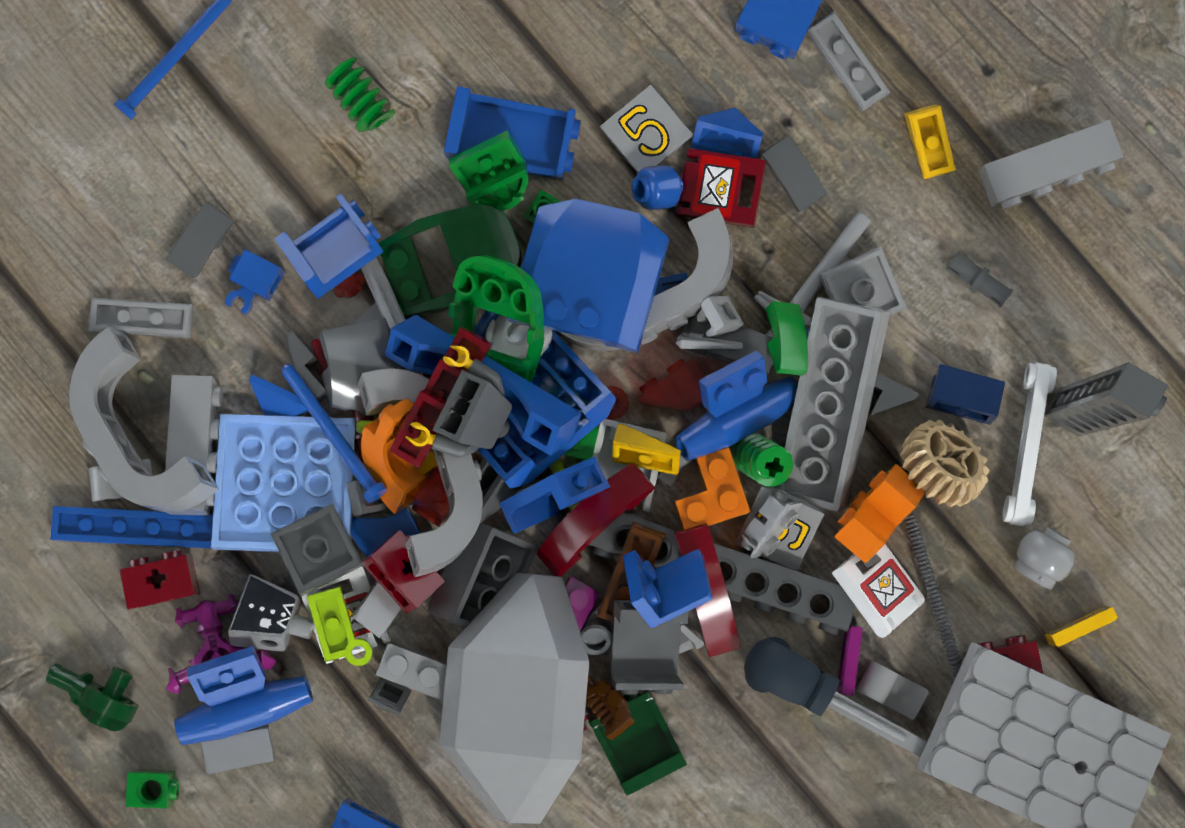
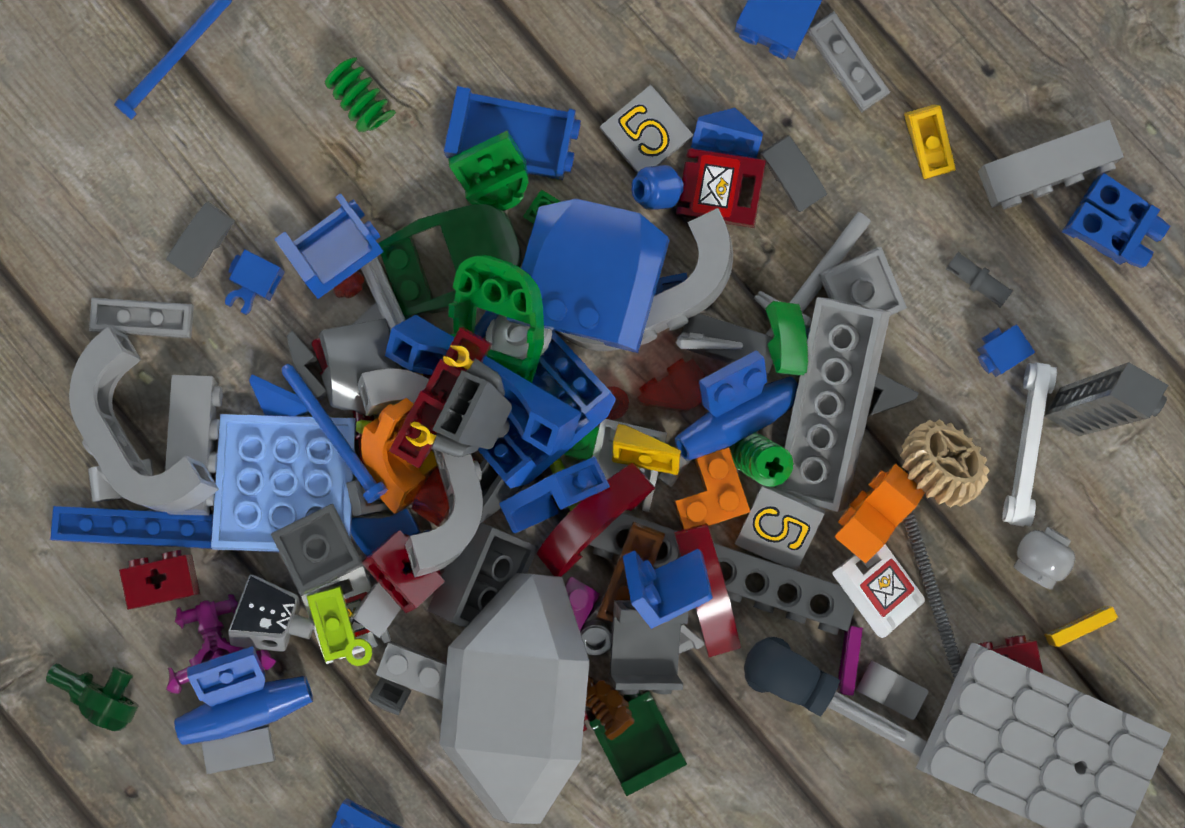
(137, 788): green brick -> none
(720, 314): light grey tile -> none
(780, 516): light grey hinge -> none
(965, 394): dark blue hinge -> none
(1003, 350): none -> blue brick
(1116, 222): none -> blue hips

